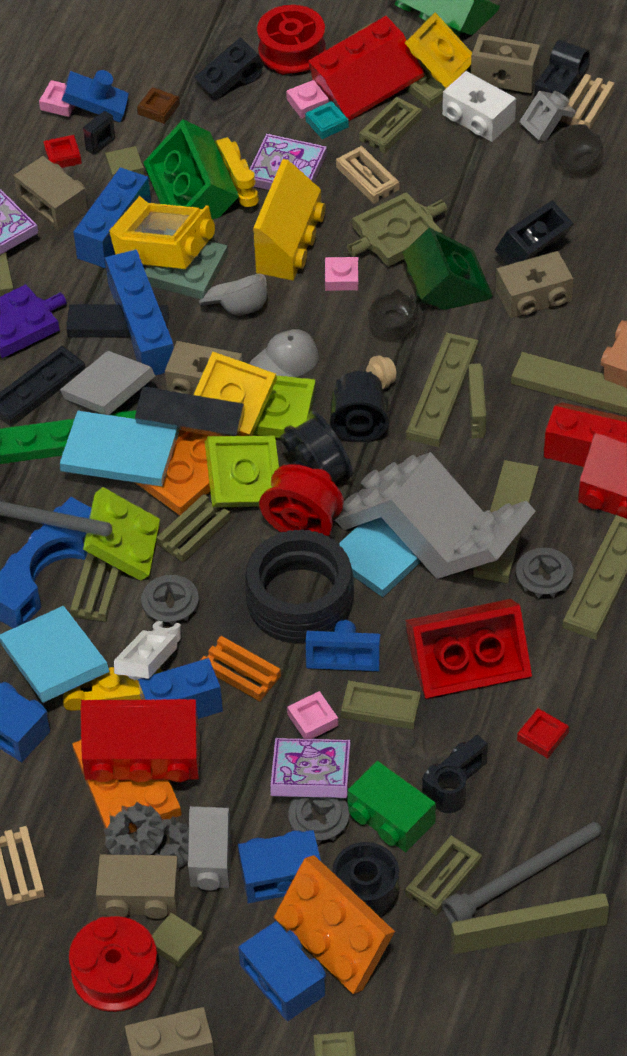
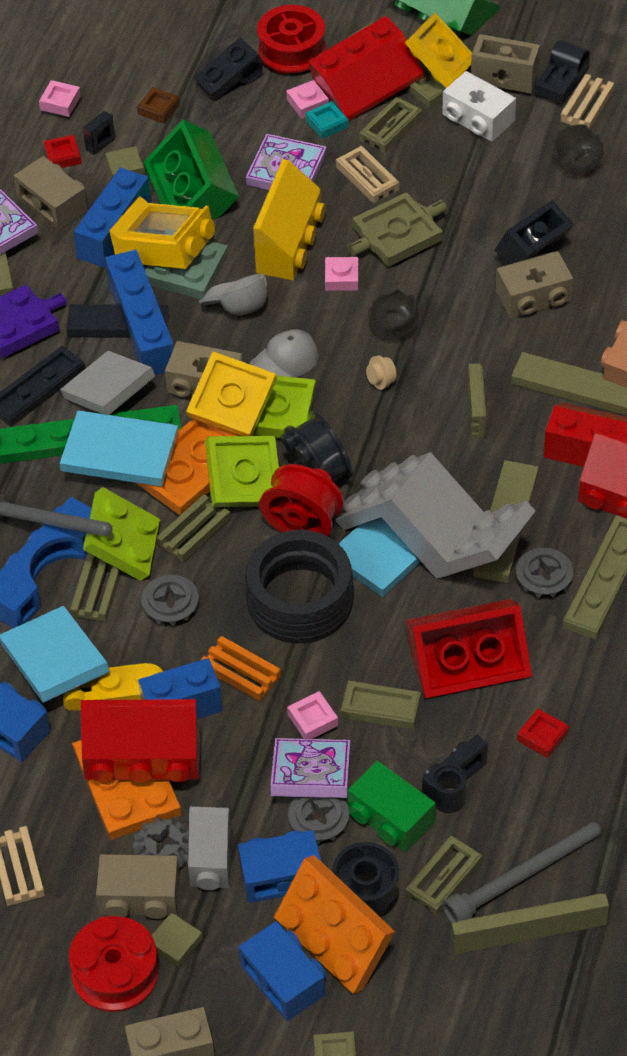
(95, 94): blue tile -> none
(148, 651): white plate -> none
(149, 832): dark grey gear -> none
(189, 412): black tile -> none
(239, 172): yellow plate -> none
(343, 649): blue tile -> none
(359, 408): black piece -> none
(442, 390): olive tile -> none
(445, 271): dark green slope -> none
(545, 113): light grey bracket -> none

